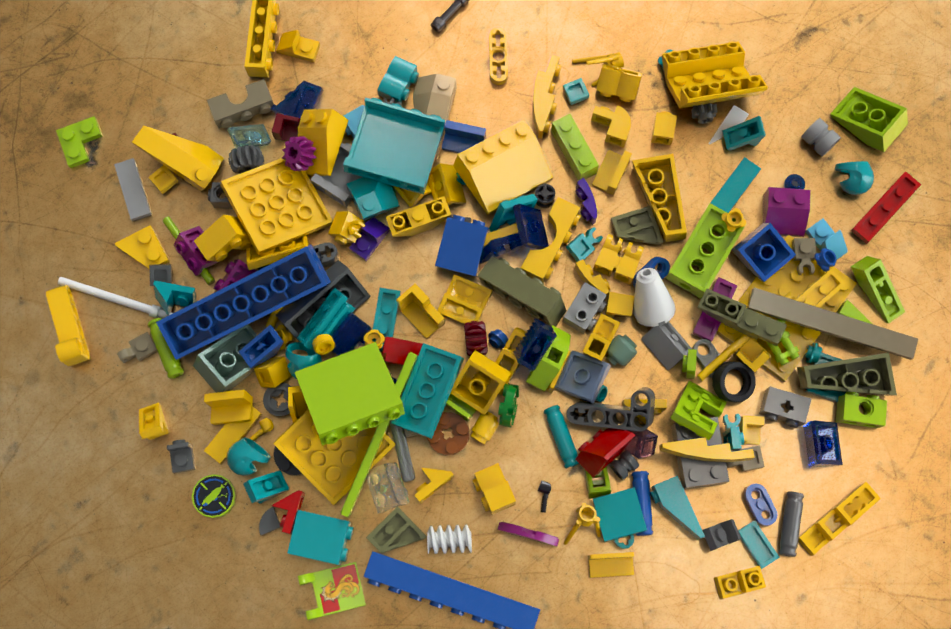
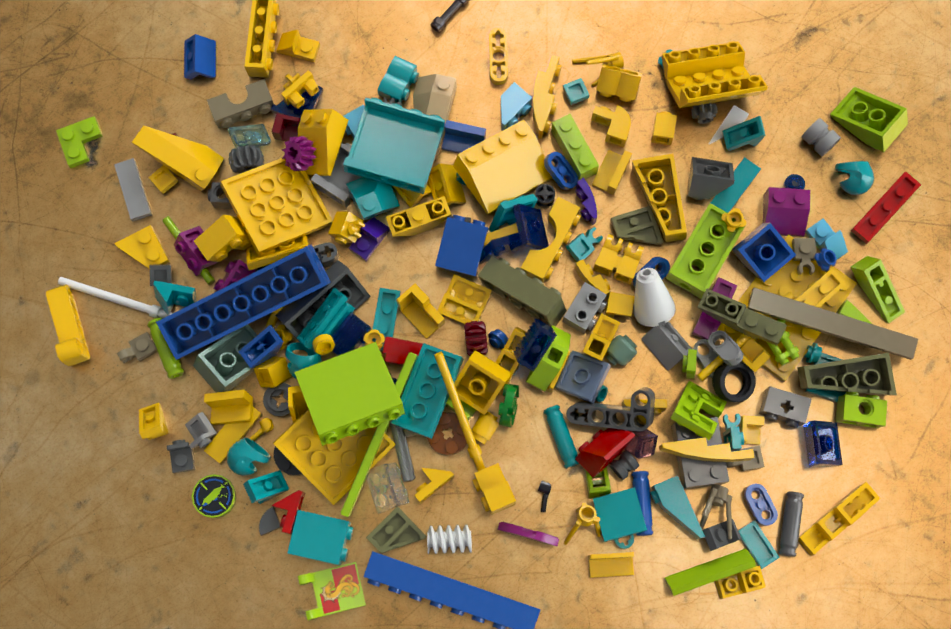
(199, 57): none -> blue panel
(201, 430): none -> light grey bracket
(298, 85): none -> yellow hips
(473, 449): none -> yellow bar
(513, 105): none -> medium azure slope
(561, 170): none -> blue plate
(709, 178): none -> dark grey slope
(710, 572): none -> lime tile
(717, 497): none -> dark tan plant
(728, 350): none -> light grey piece

